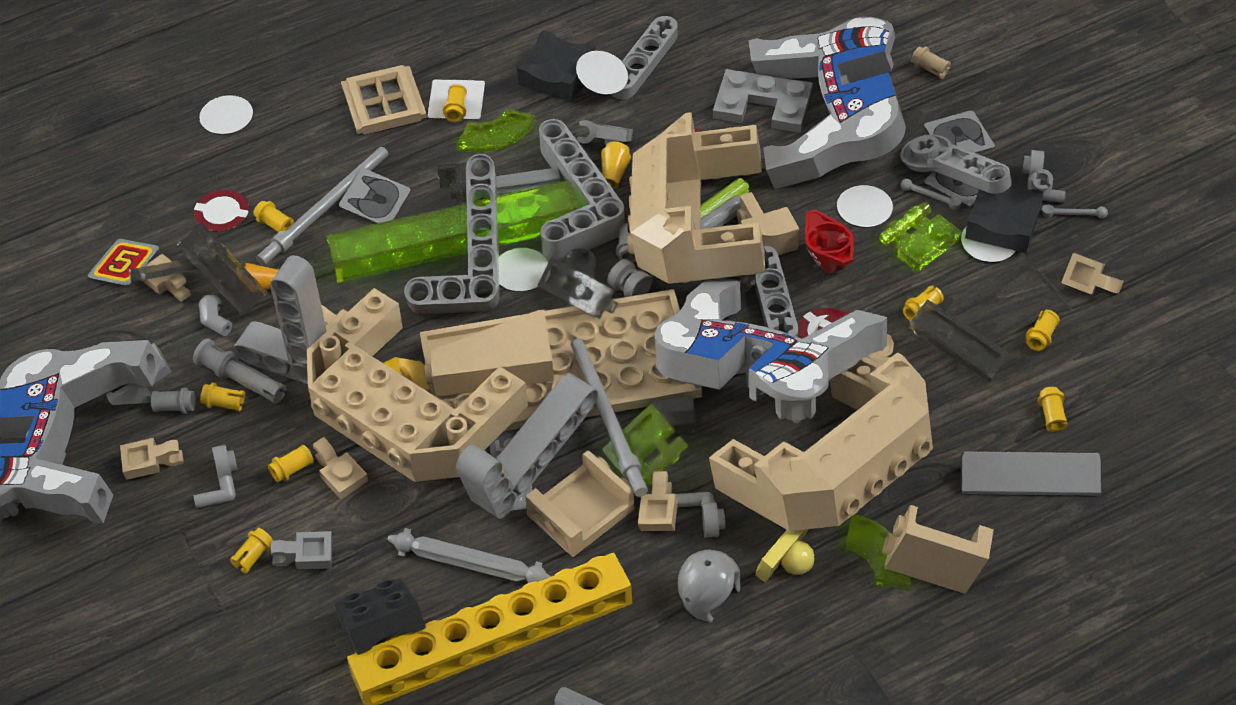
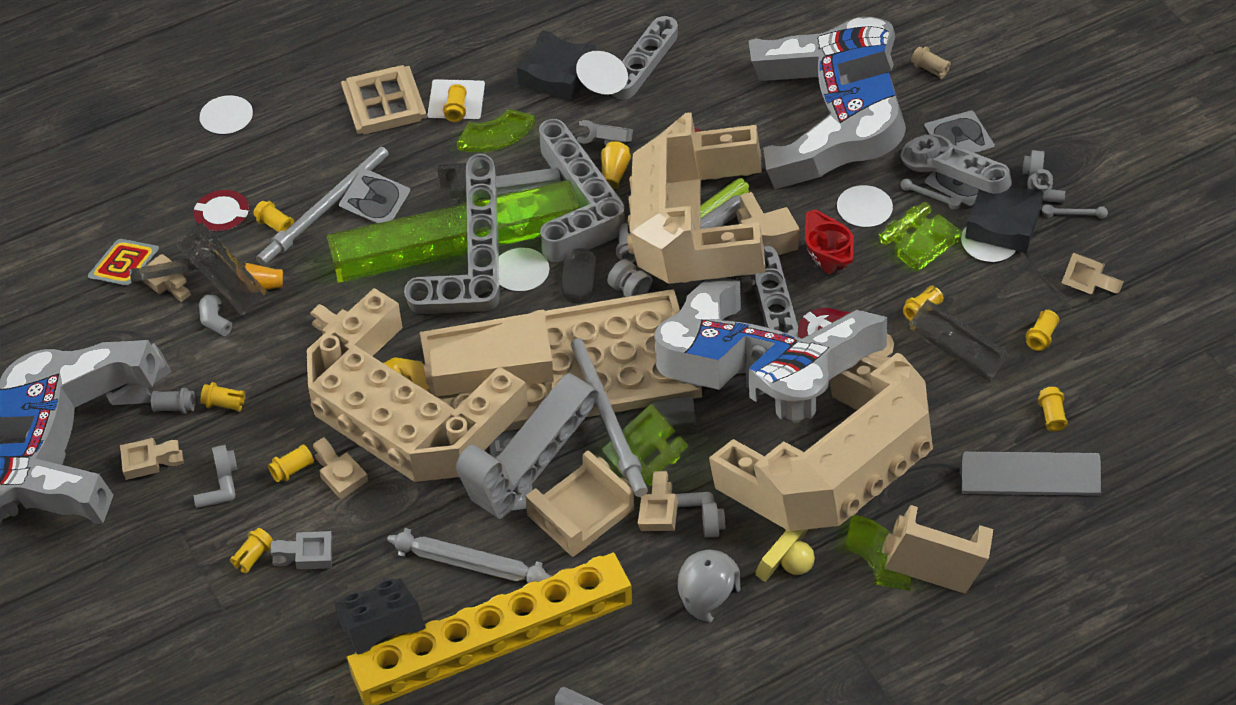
(228, 366): light grey pin -> none
(299, 319): light grey beam -> none
(577, 288): clear smoke hinge -> none
(786, 95): light grey plate -> none

